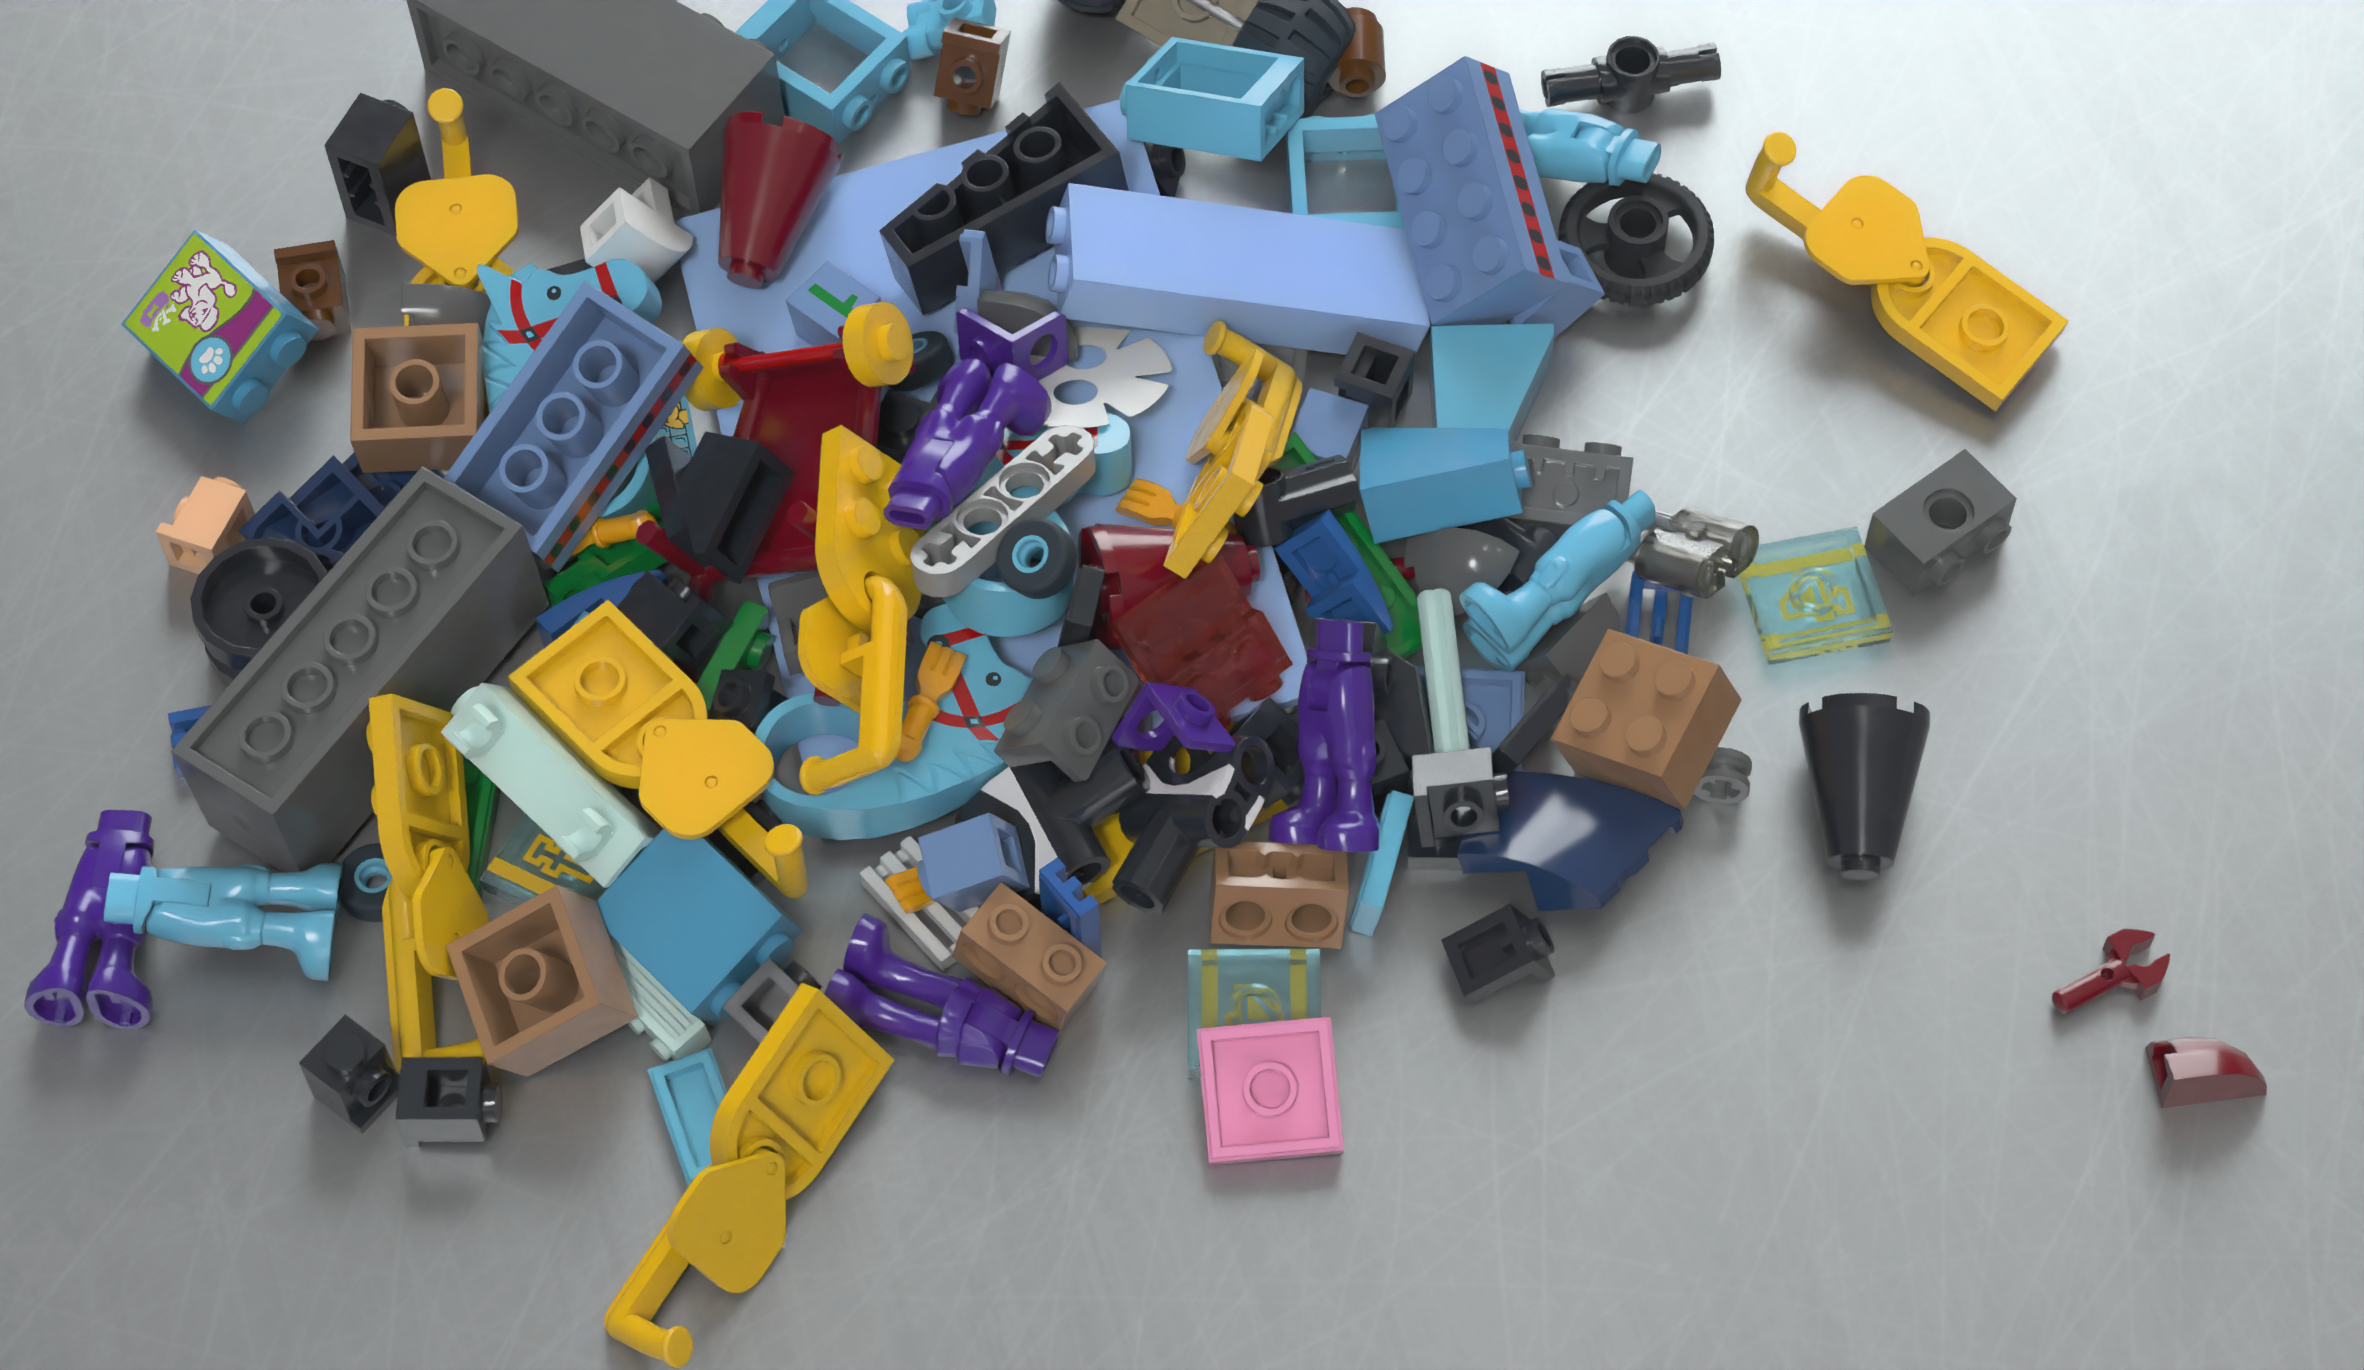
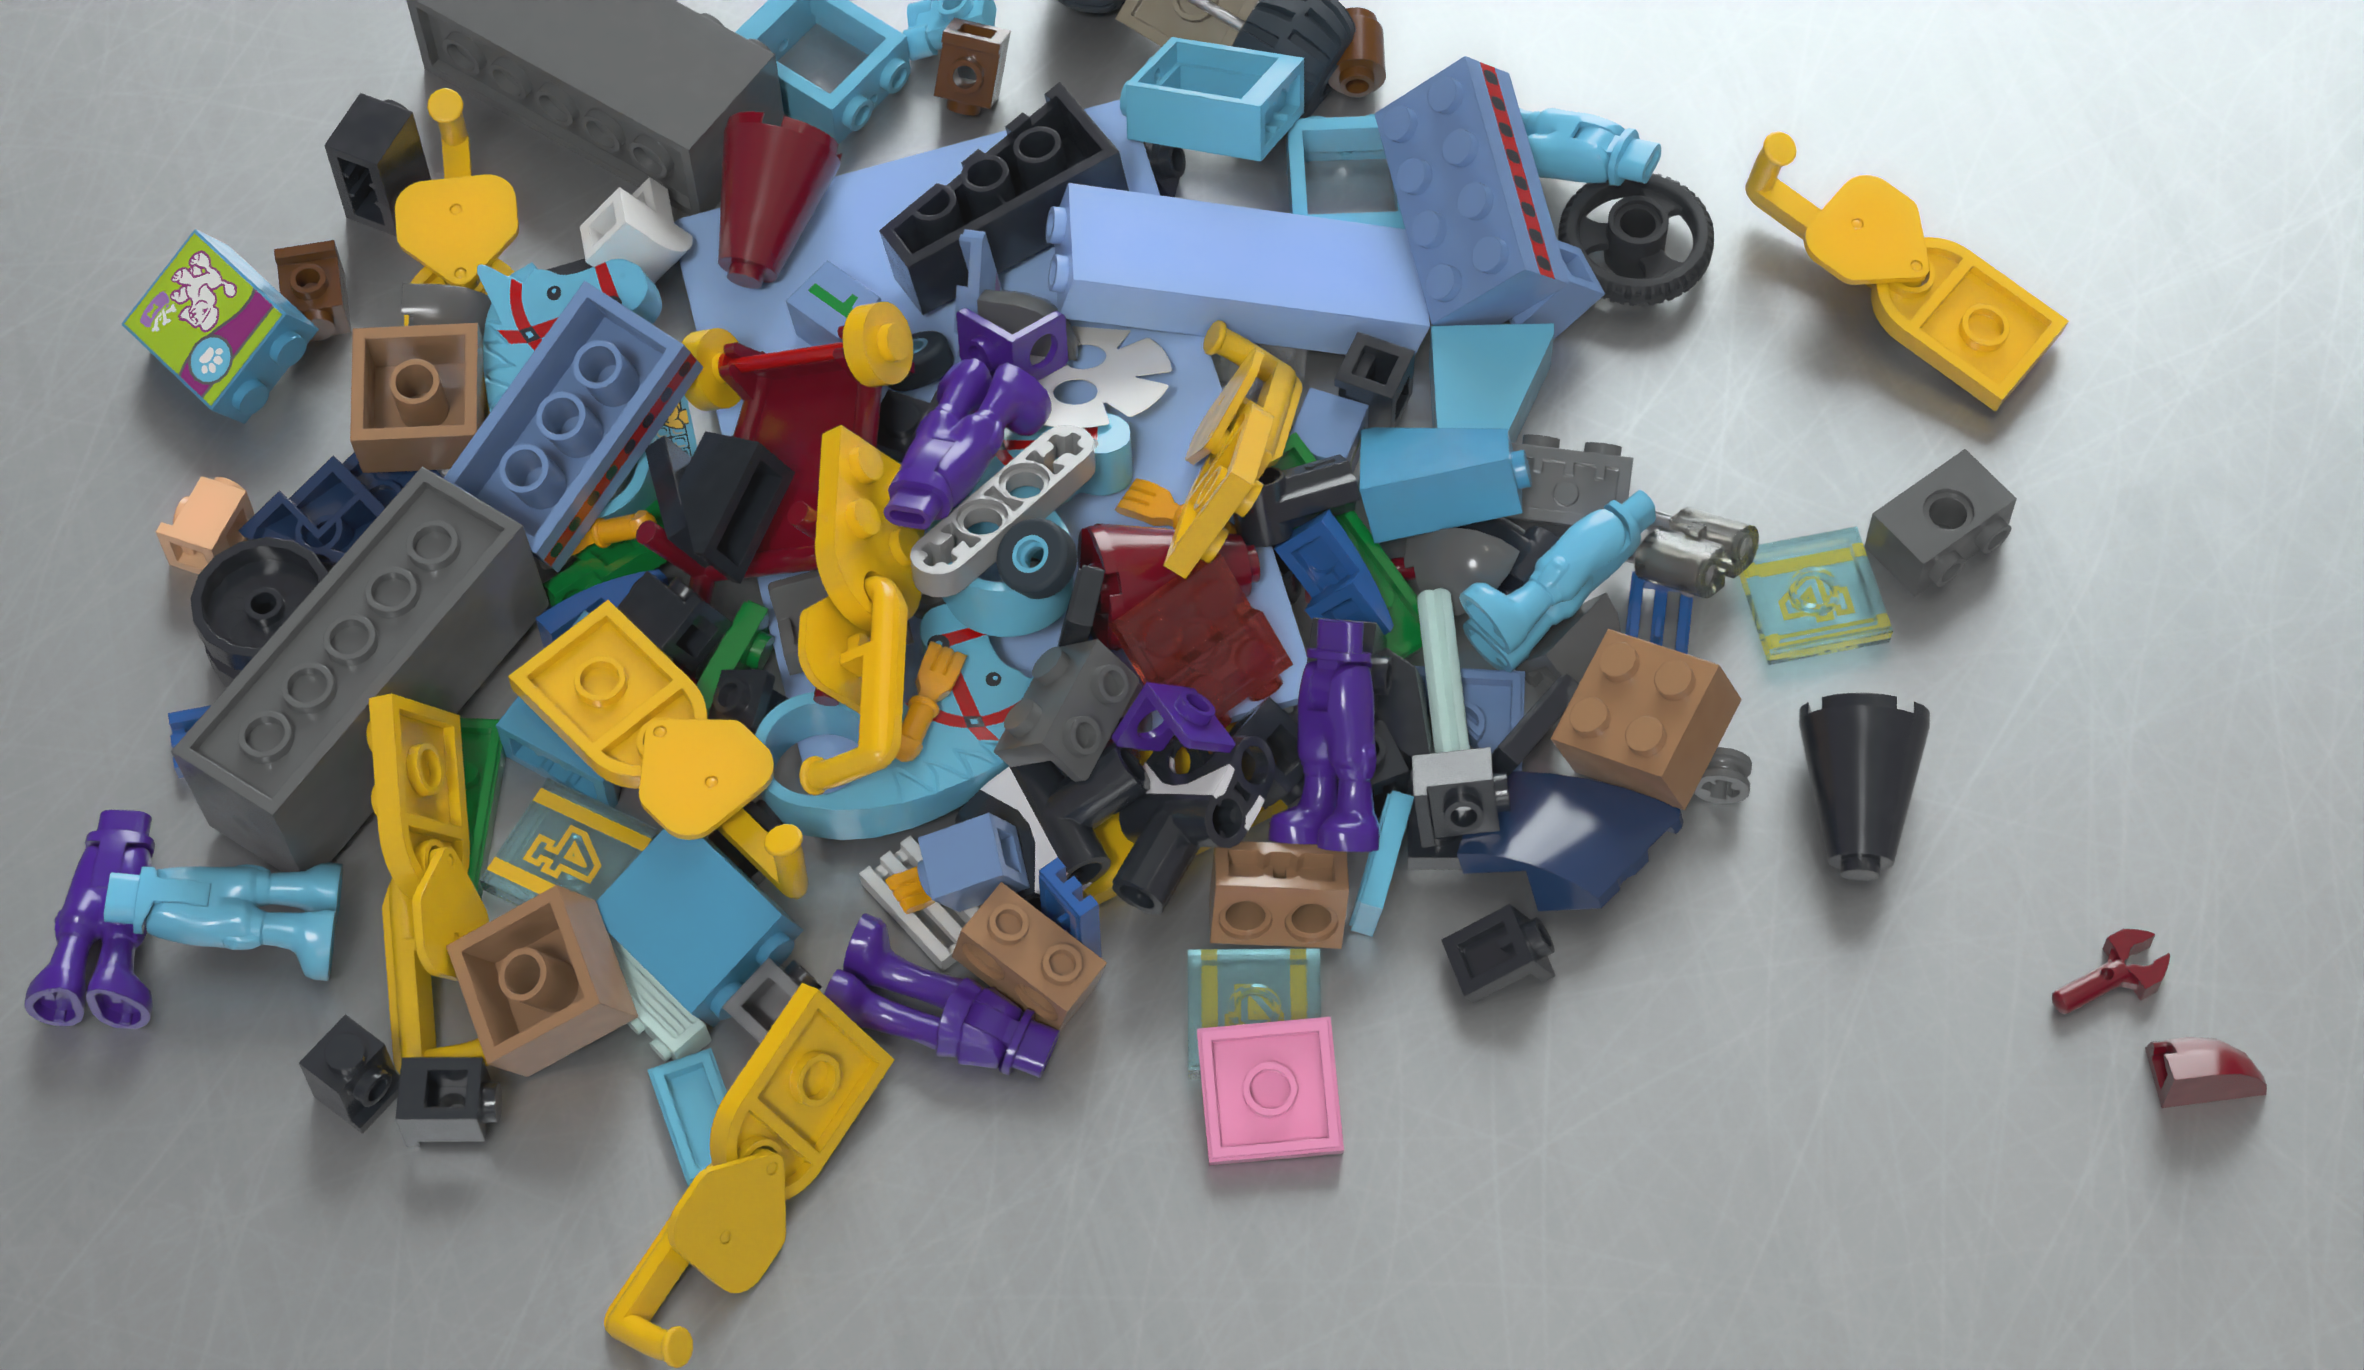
(357, 868): black wheel -> none
(549, 781): light aqua brick -> none
(1630, 74): black pin -> none

